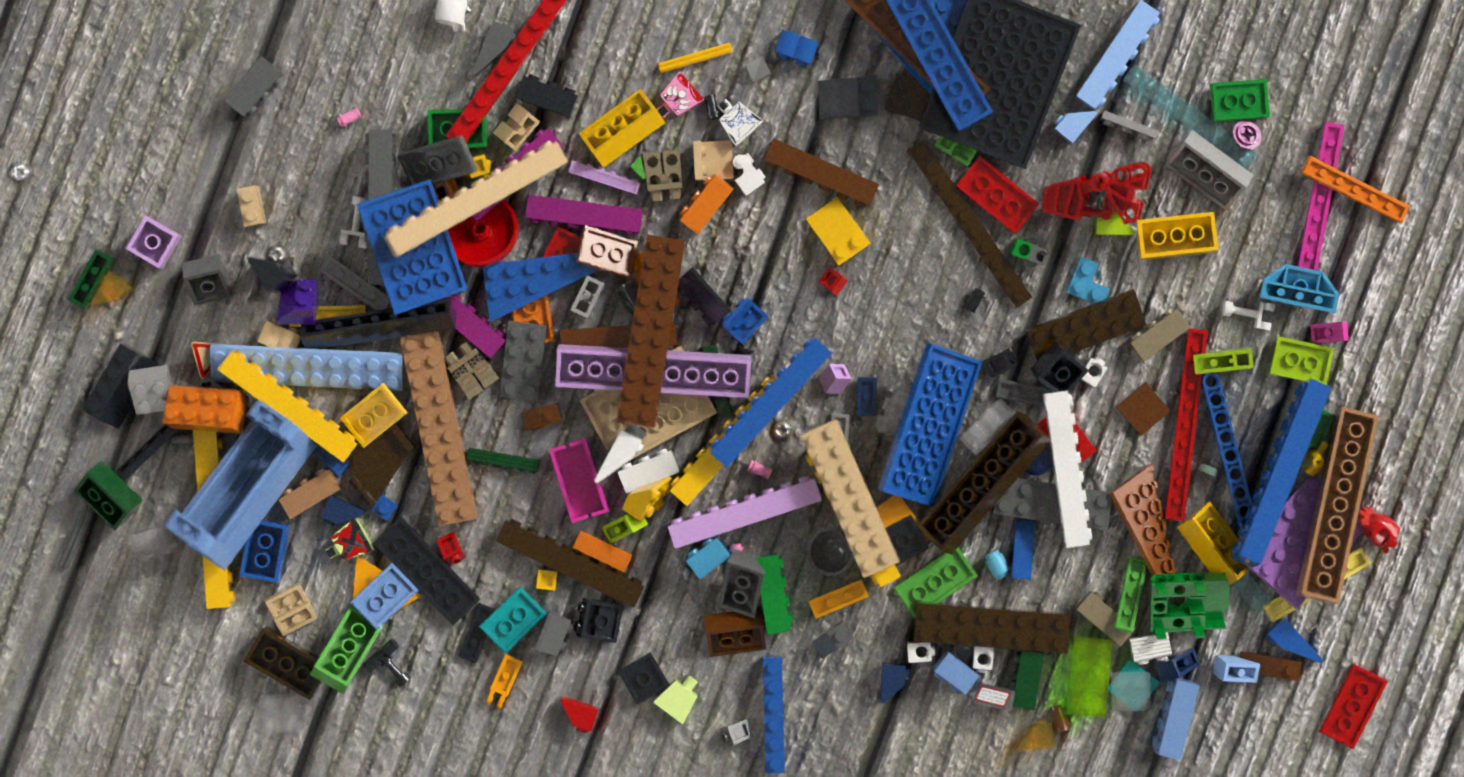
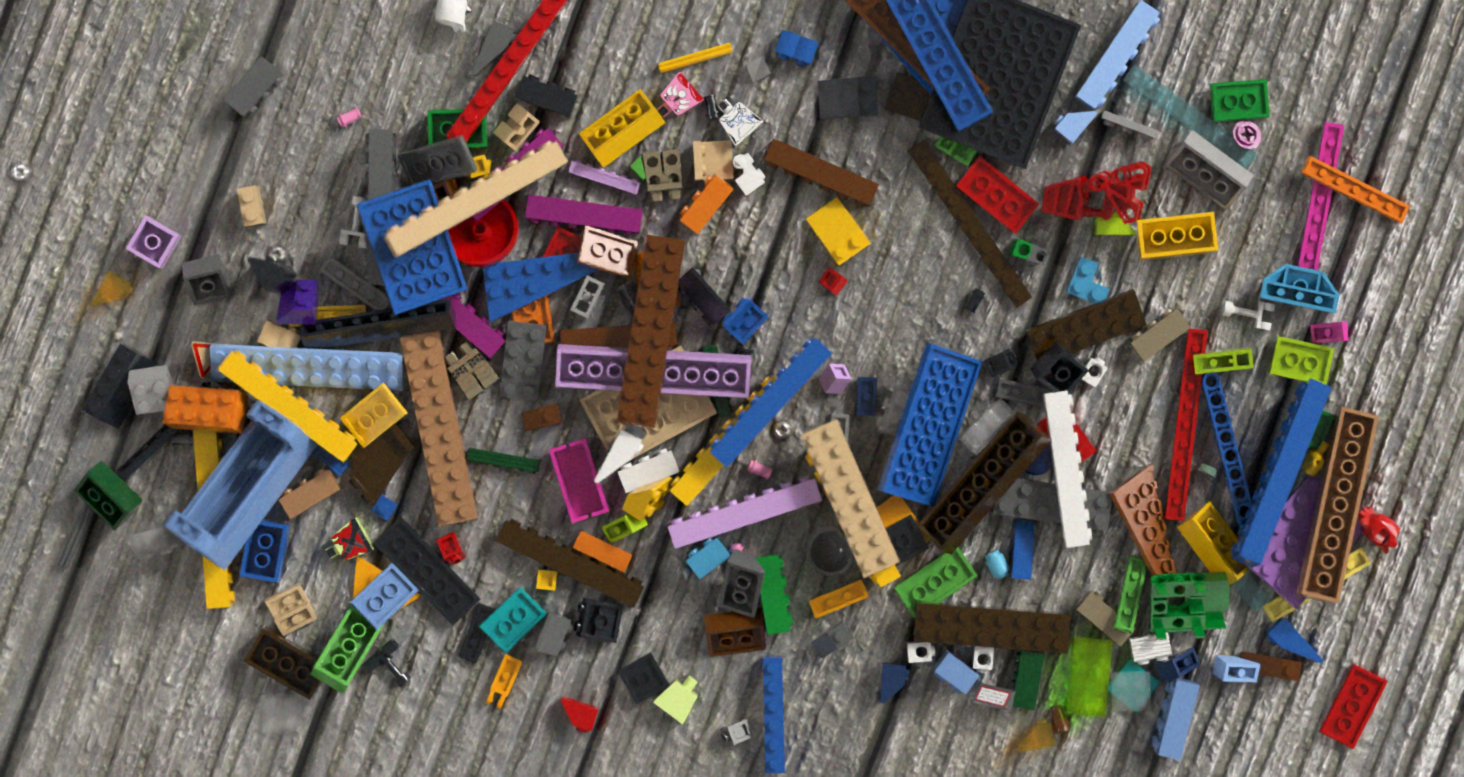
(91, 278): dark green brick -> none
(340, 511): dark blue slope -> none
(1143, 408): reddish brown tile -> none

